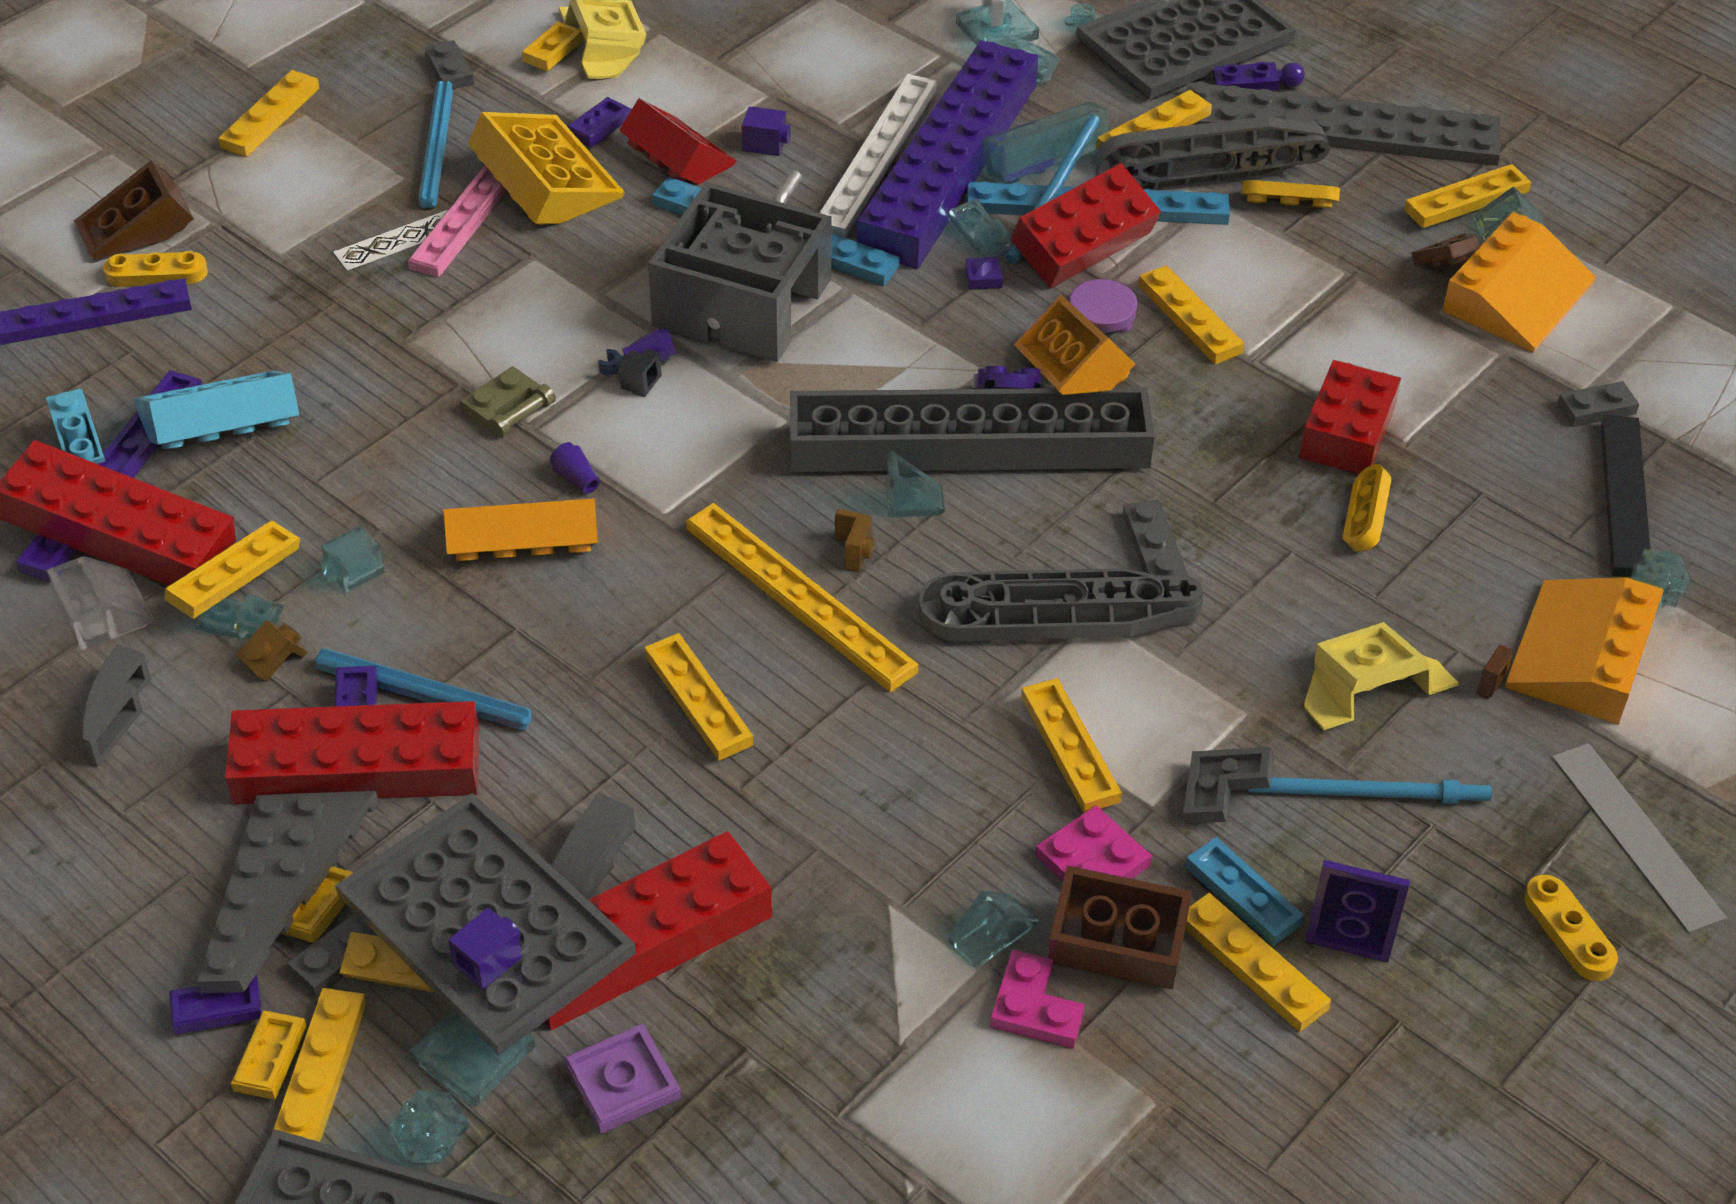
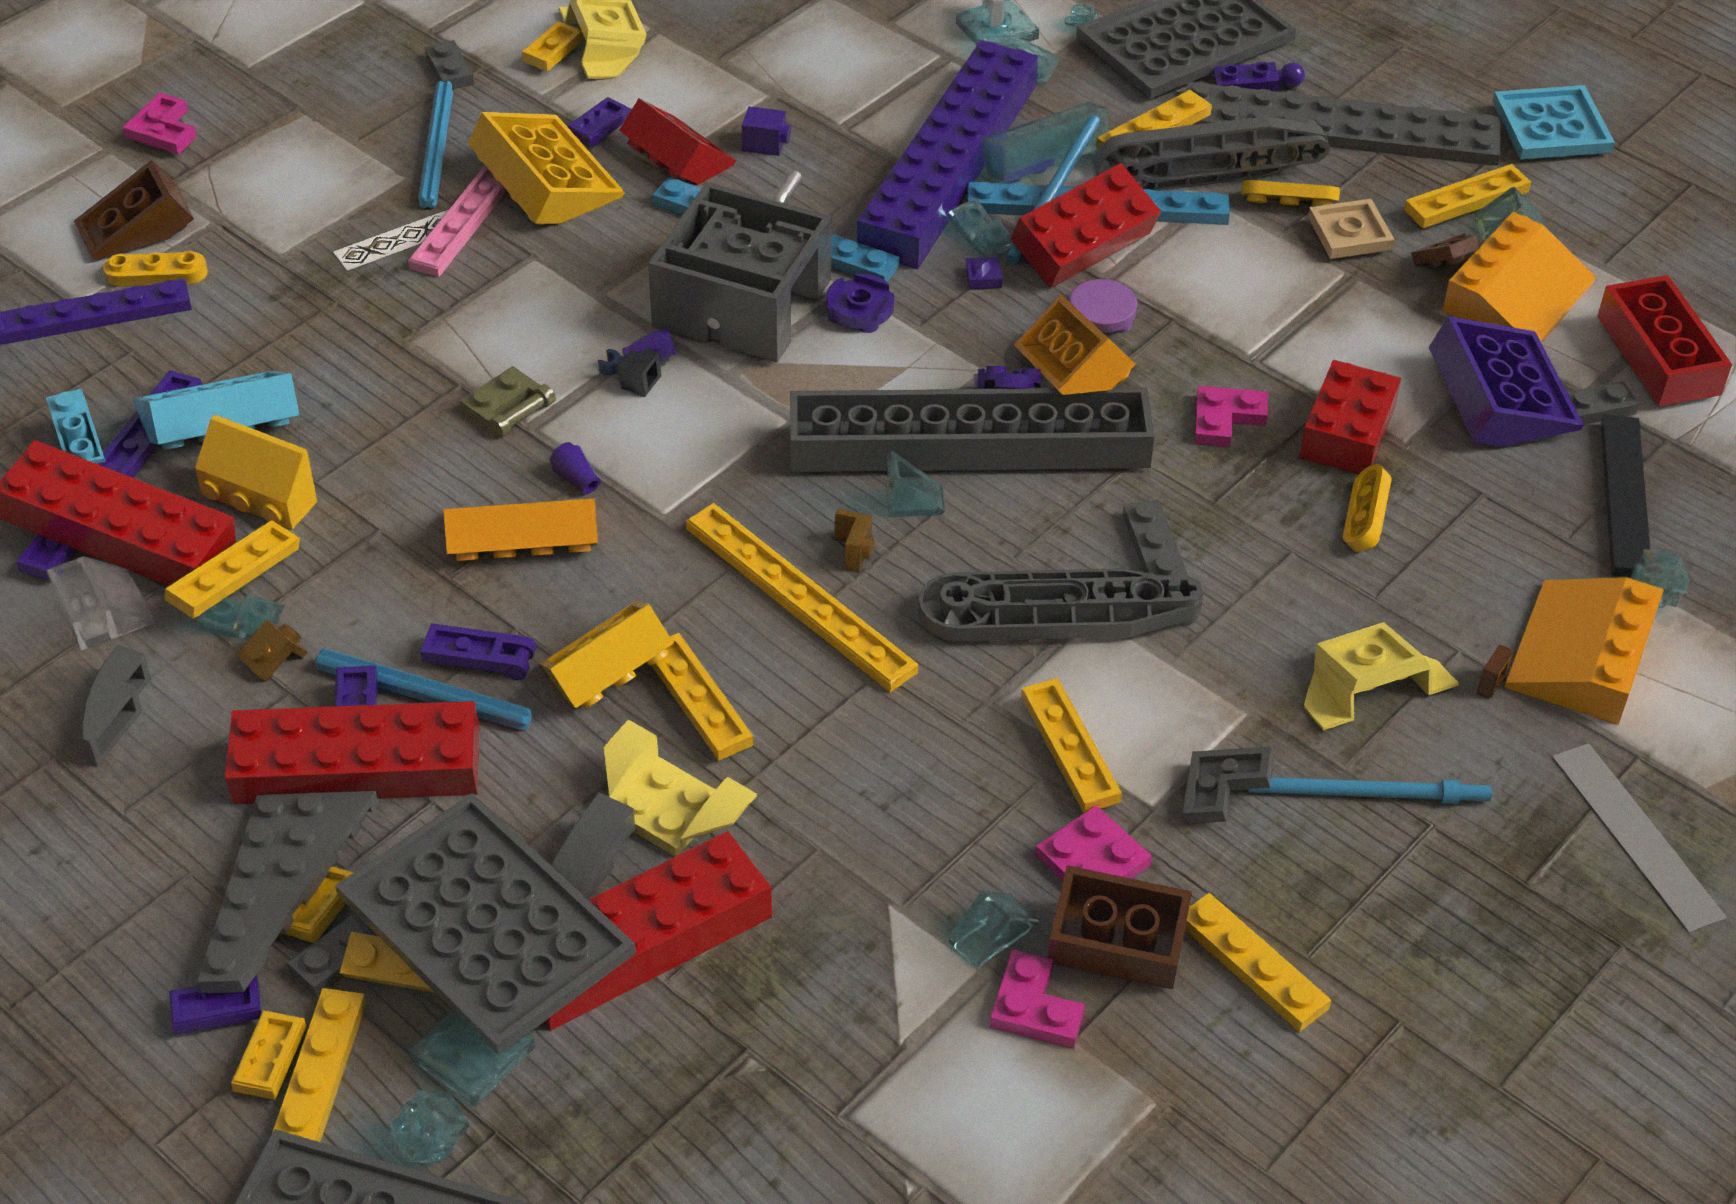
(159, 124): none -> dark pink plate
(255, 473): none -> yellow slope
(268, 113): yellow plate -> none
(352, 559): clear light blue brick -> none
(478, 650): none -> dark purple plate
(485, 947): dark purple brick -> none
(608, 654): none -> yellow slope
(622, 1078): medium lavender plate -> none
(666, 800): none -> light yellow piece
(845, 306): none -> dark purple plate
(878, 153): white plate -> none
(1191, 314): yellow plate -> none
(1223, 406): none -> dark pink plate
(1244, 891): dark azure plate -> none
(1351, 228): none -> tan plate
(1356, 910): dark purple slope -> none
(1502, 383): none -> dark purple slope
(1553, 122): none -> medium azure plate
(1573, 940): yellow plate -> none
(1664, 340): none -> red brick

